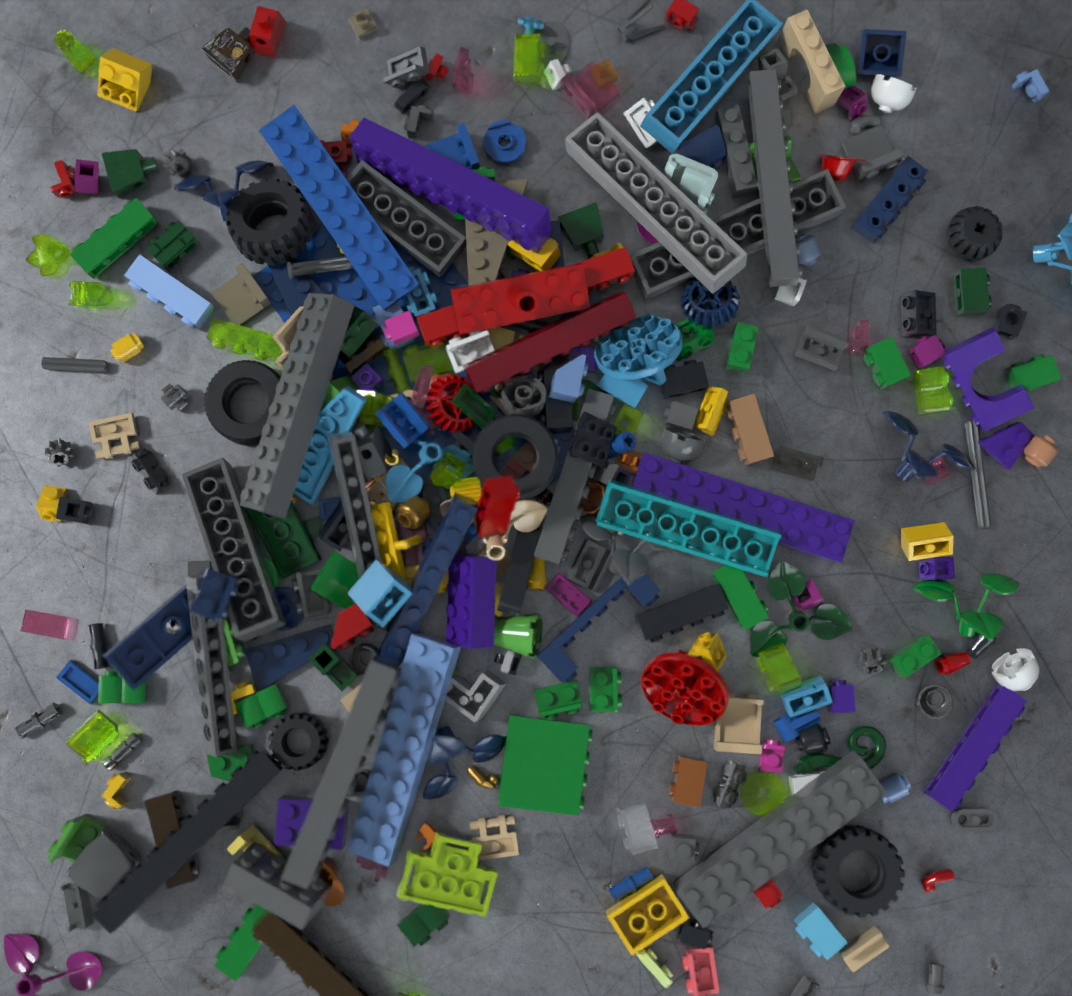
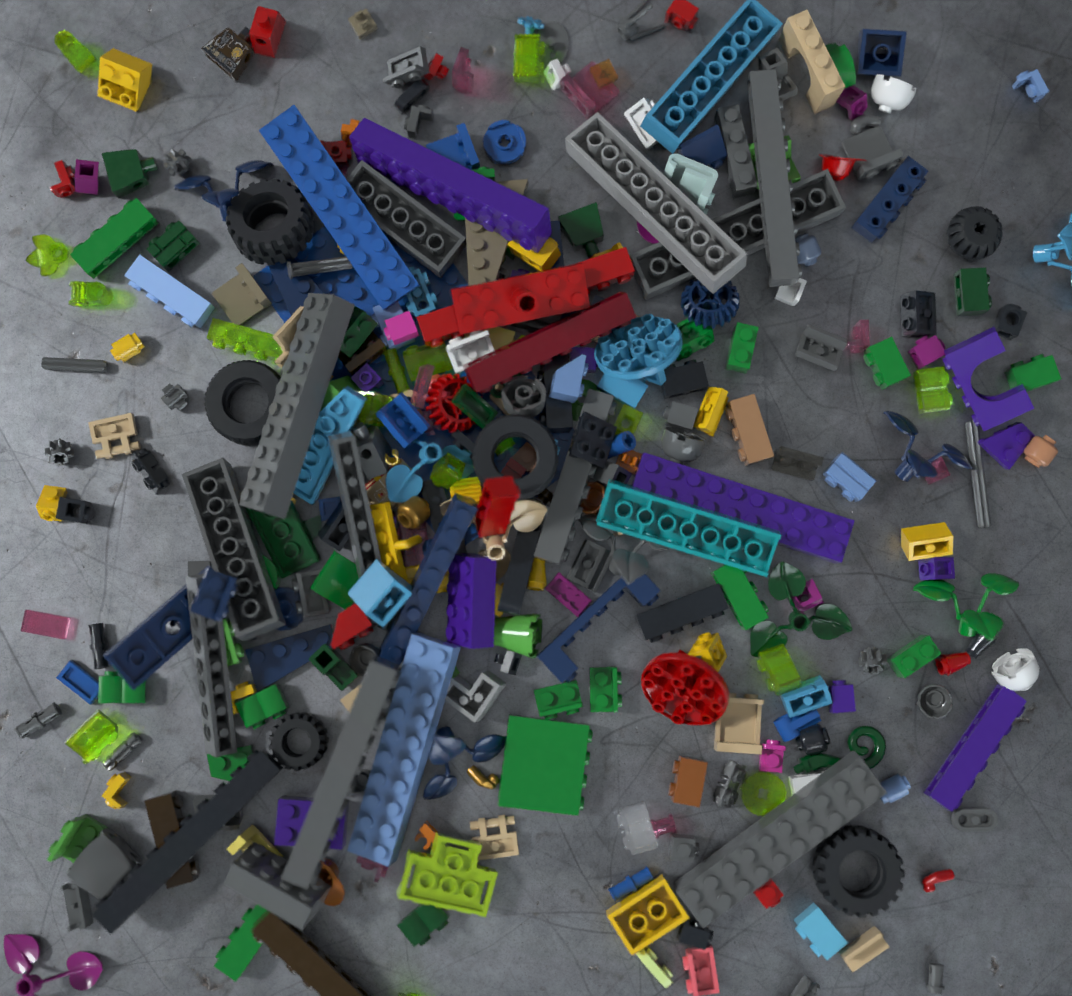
(848, 477): none -> medium blue brick

